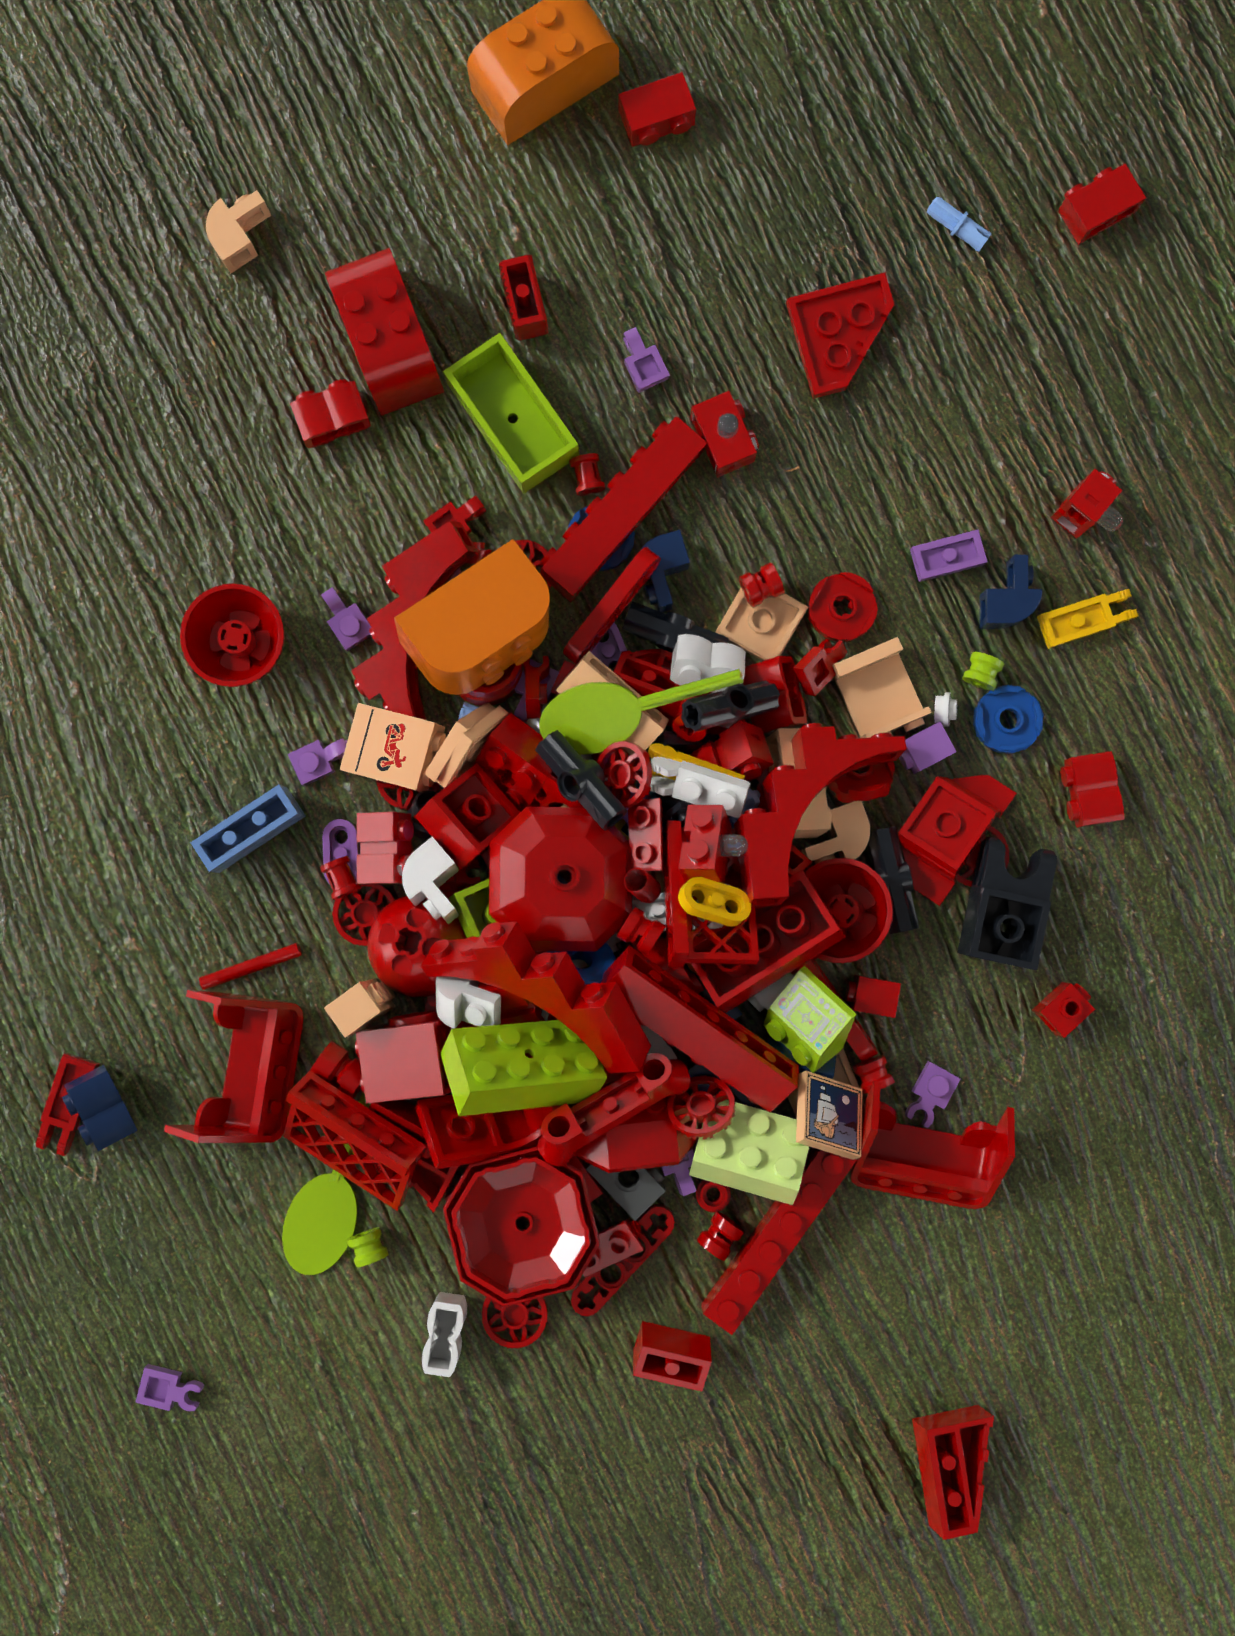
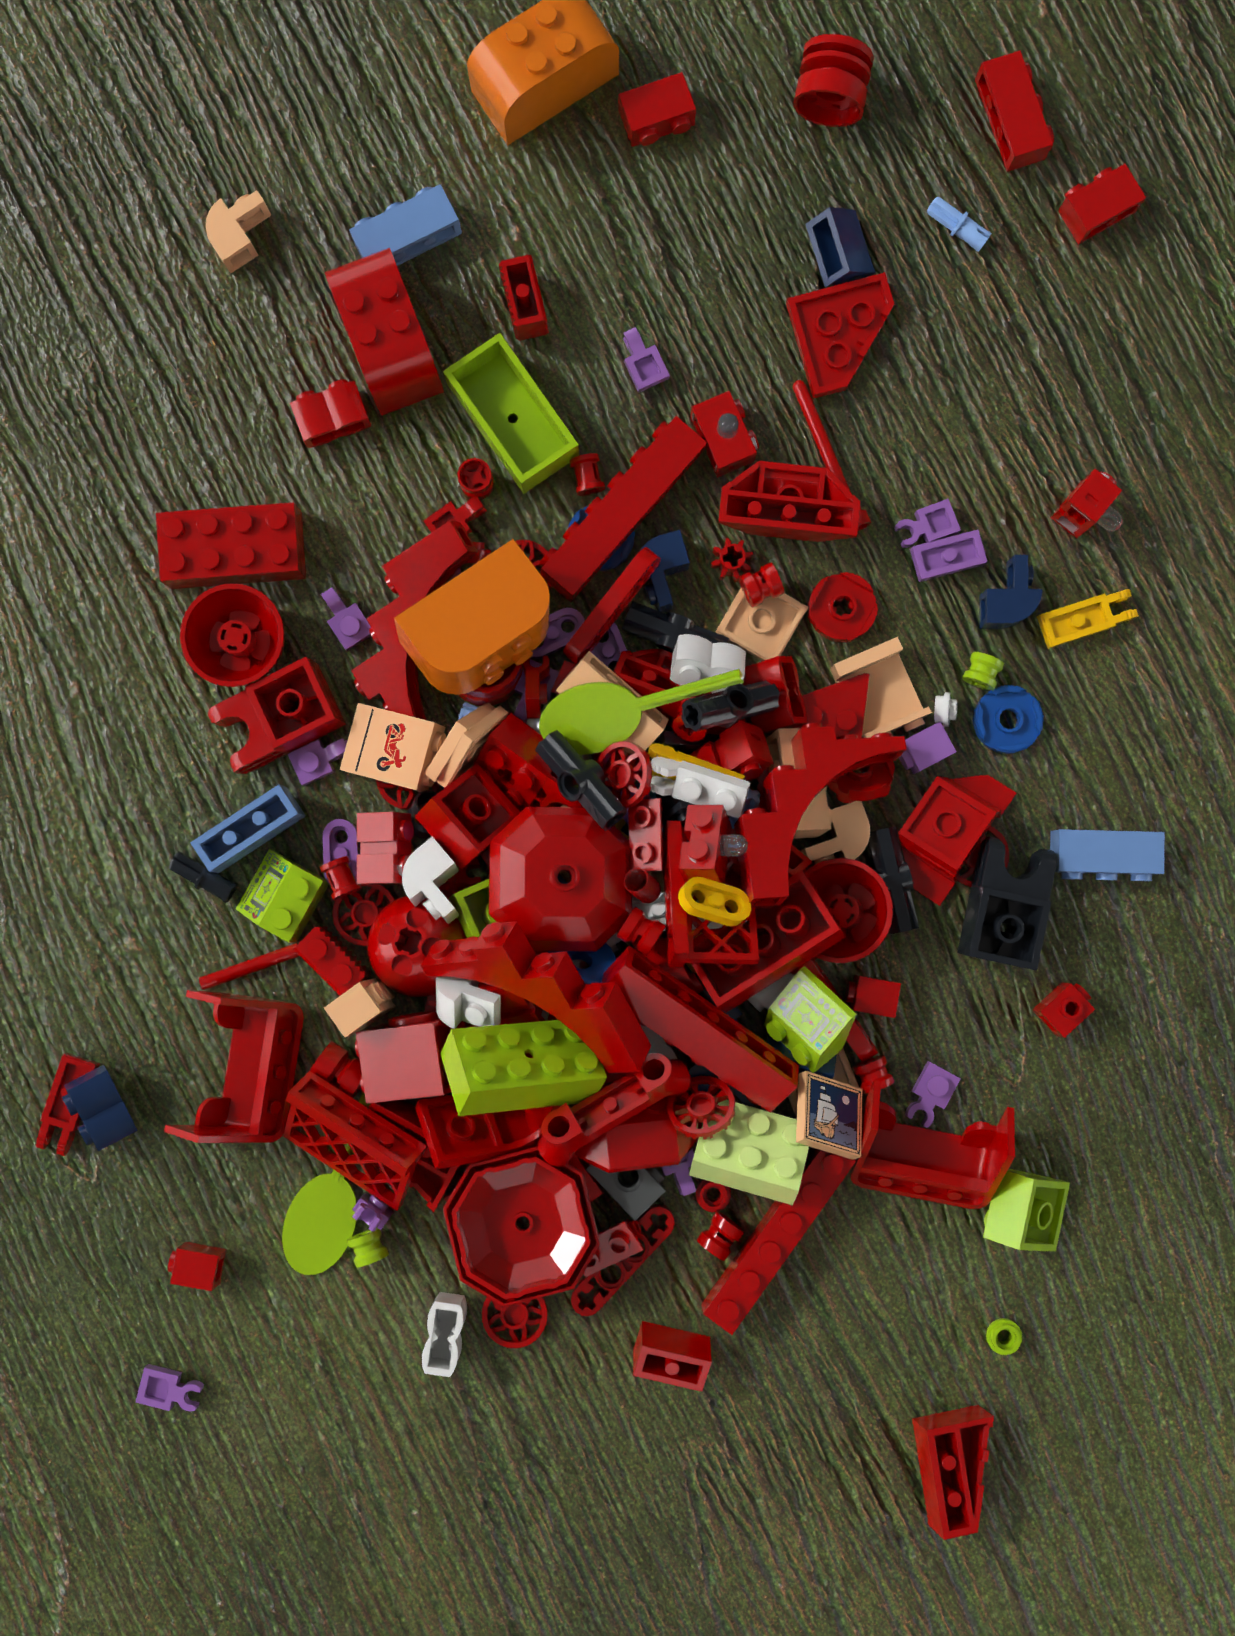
(197, 1266): none -> red brick
(202, 878): none -> black axle
(230, 545): none -> red brick
(270, 717): none -> red brick
(282, 896): none -> lime slope
(331, 960): none -> red brick
(372, 1211): none -> medium lavender plate
(409, 226): none -> medium blue brick
(475, 472): none -> red wheel
(556, 638): none -> medium lavender plate
(737, 552): none -> red gear
(790, 503): none -> red wedge
(816, 667): red plate -> none
(822, 441): none -> red piece
(833, 80): none -> red wheel
(839, 246): none -> dark blue brick
(839, 705): none -> red wing
(932, 523): none -> medium lavender plate
(1013, 1341): none -> lime plate
(1014, 110): none -> red brick
(1027, 1211): none -> lime slope
(1092, 789): red brick -> none
(1108, 853): none -> medium blue brick

